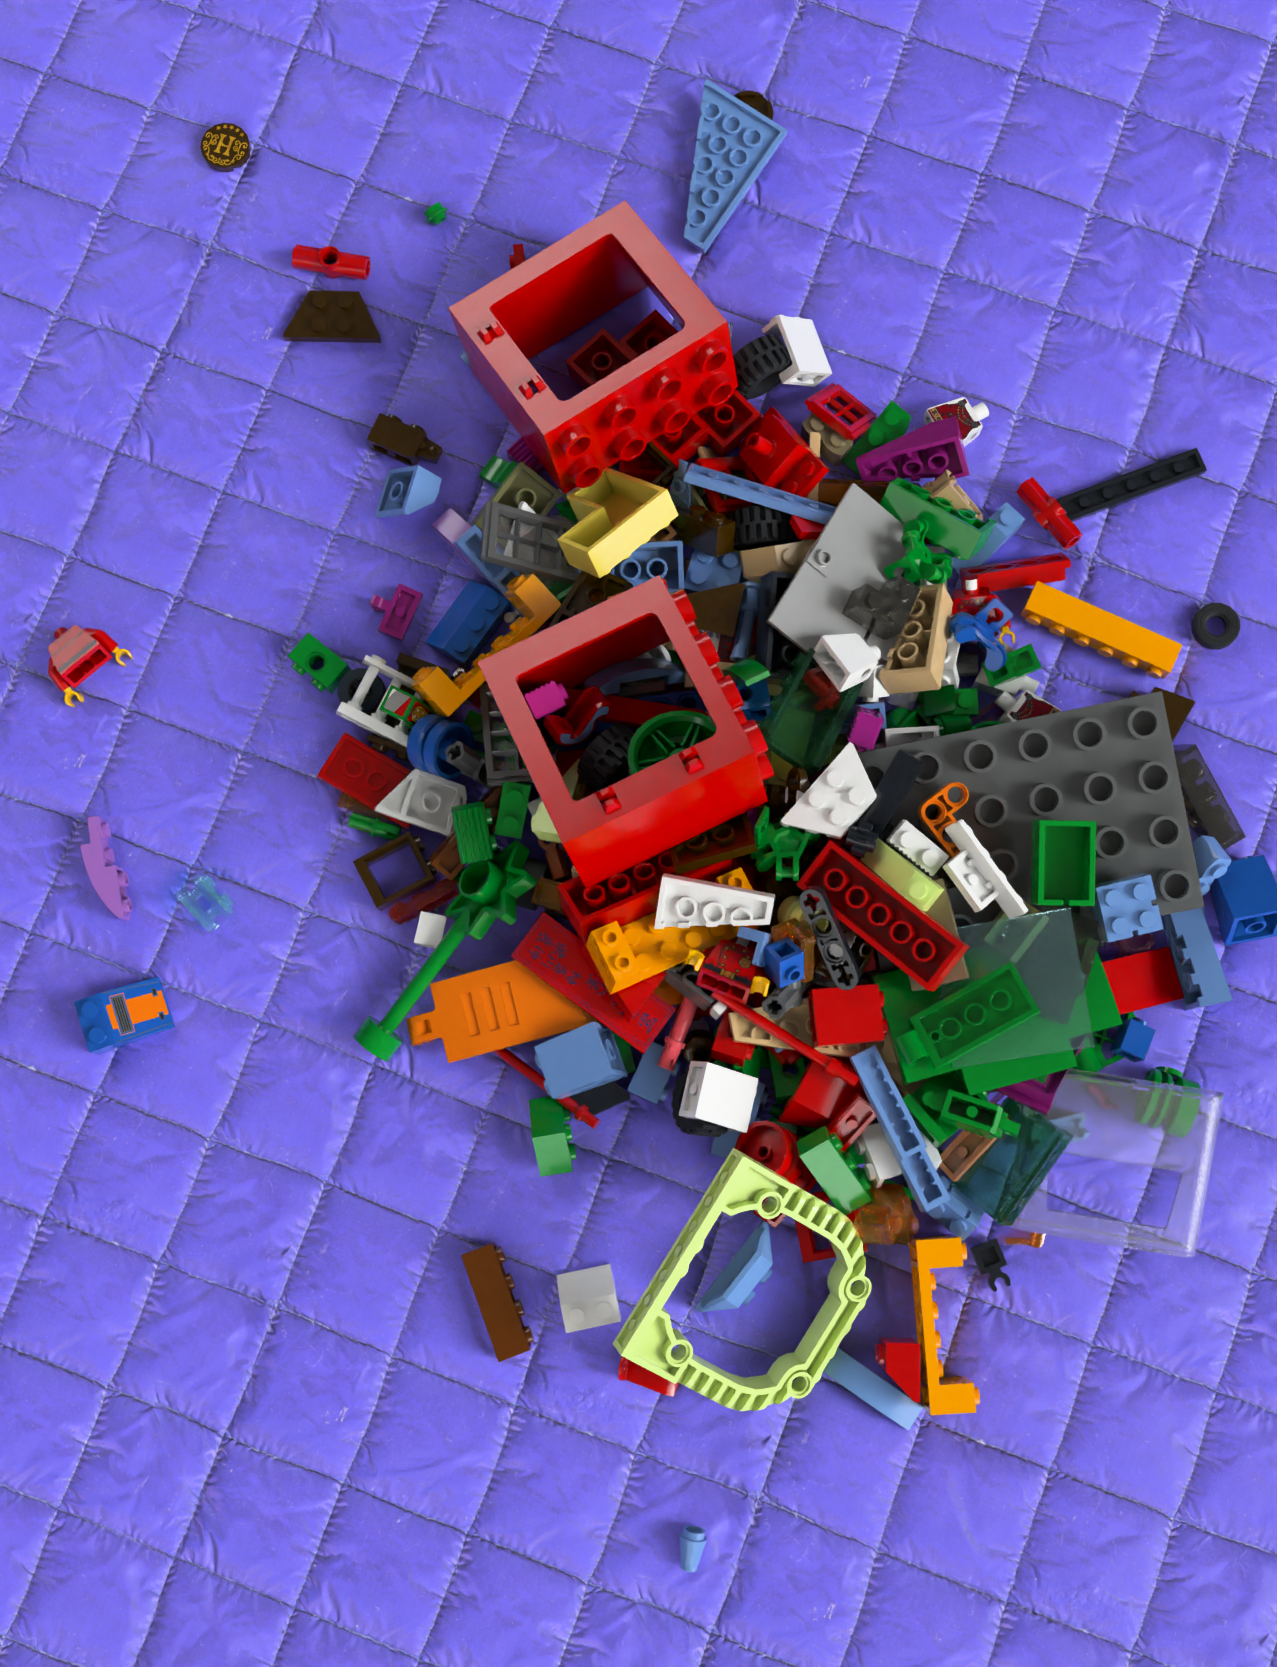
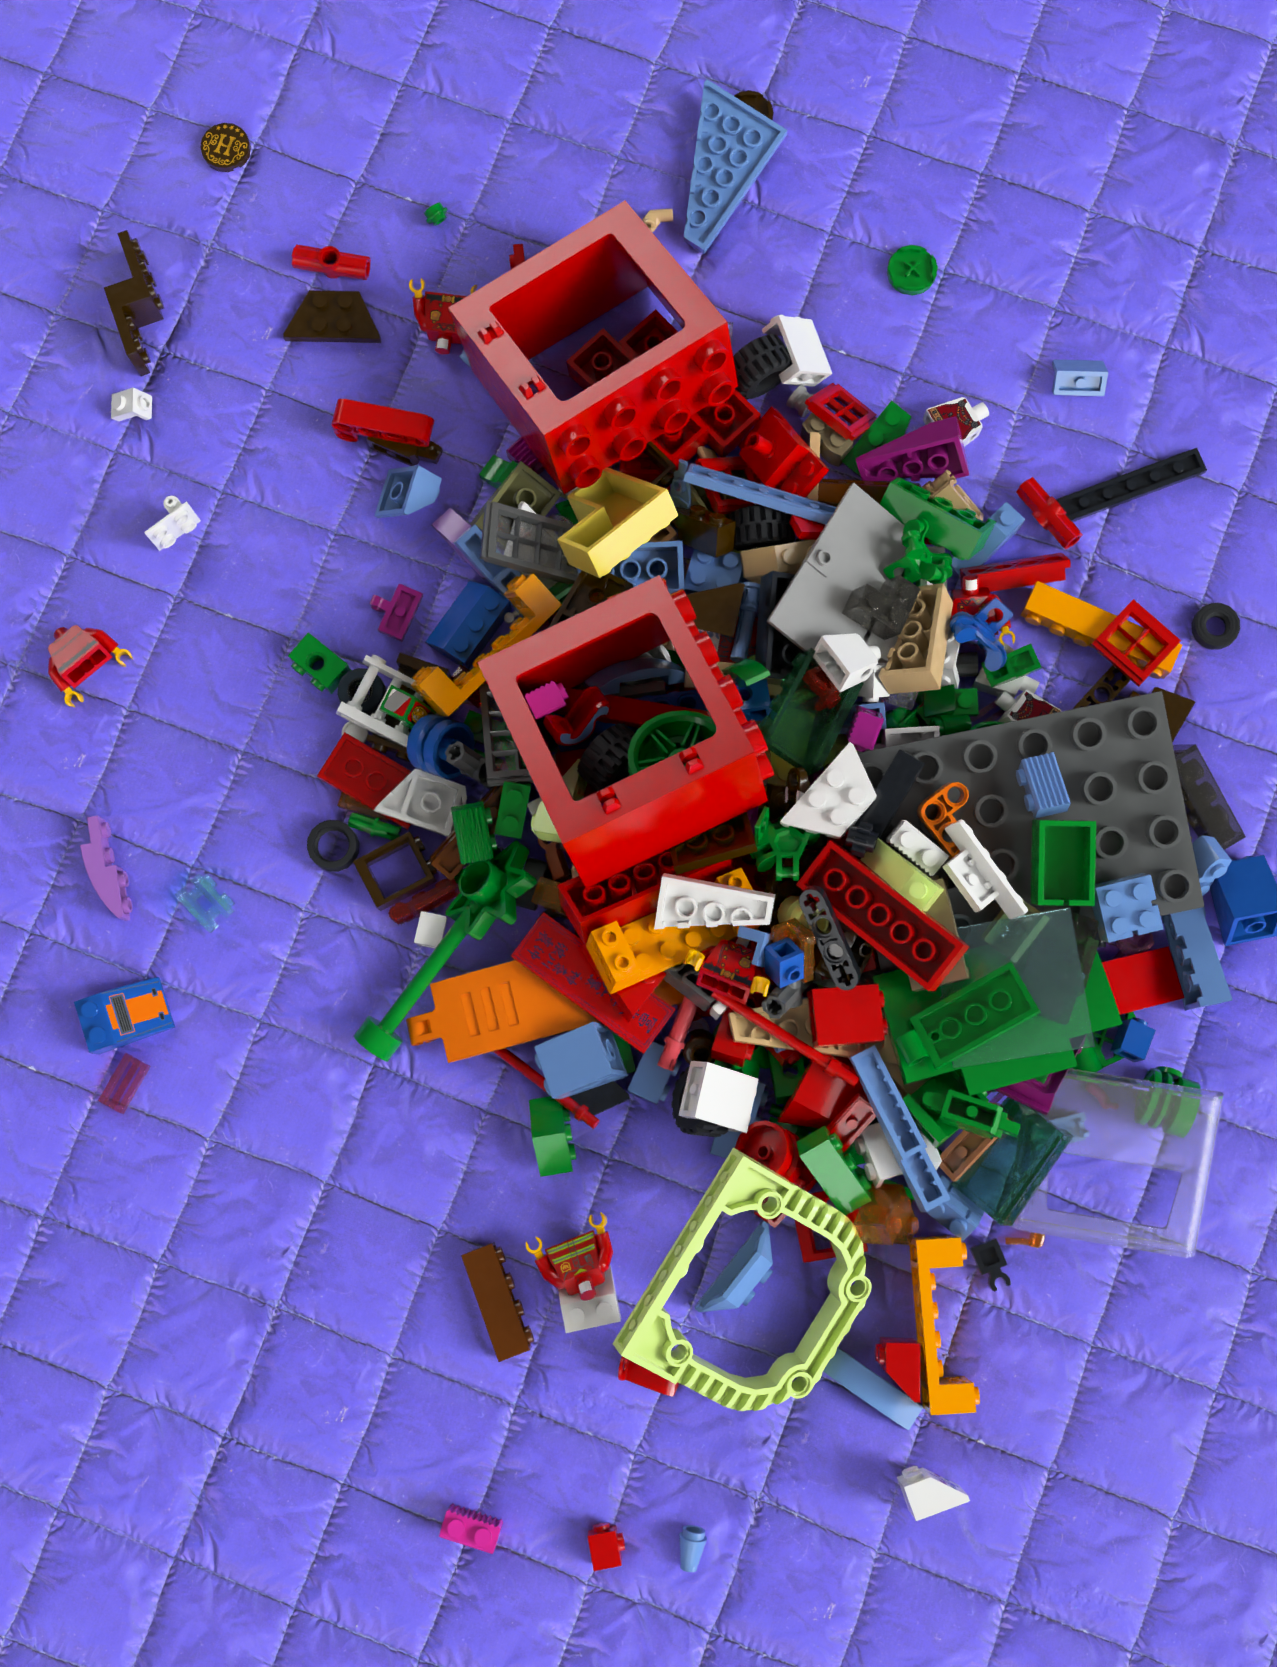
(131, 404): none -> white bracket
(132, 1089): none -> clear pink tile
(135, 303): none -> dark brown bracket
(178, 521): none -> white hinge
(333, 825): none -> black tyre
(355, 731): none -> white piece
(381, 422): none -> red beam
(434, 316): none -> red torso
(471, 1528): none -> dark pink brick
(577, 1262): none -> red torso
(605, 1546): none -> red brick
(655, 217): none -> tan arm
(798, 399): none -> light grey wheel
(912, 270): none -> green tile
(929, 1493): none -> white slope
(1043, 785): none -> medium blue brick
(1079, 377): none -> medium blue panel
(1108, 676): none -> dark brown beam
(1151, 626): none -> red piece

